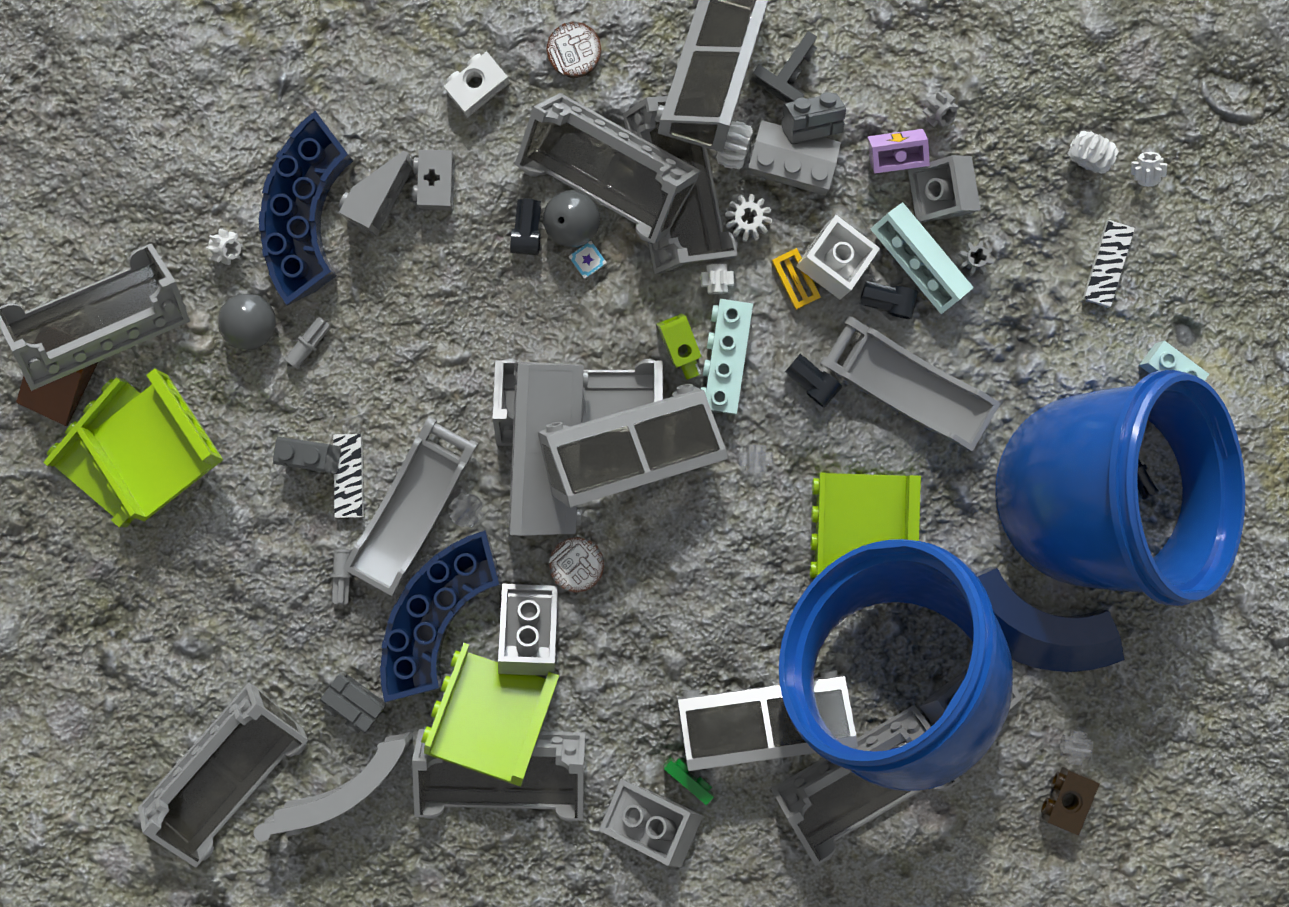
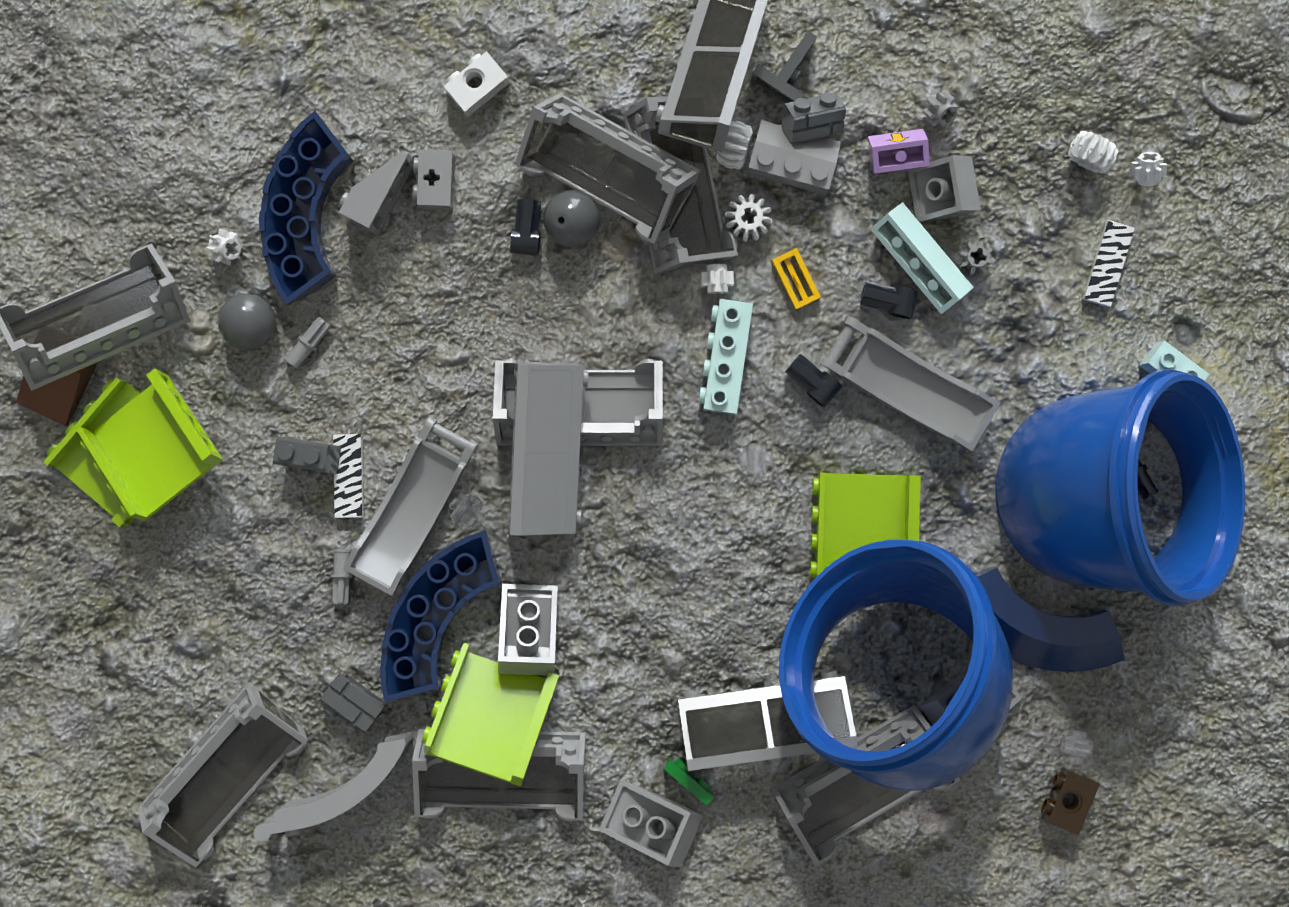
(574, 49): tile -> none
(576, 564): tile -> none
(587, 260): tile -> none
(631, 447): windscreen -> none
(675, 333): lime torso -> none
(838, 257): white brick -> none

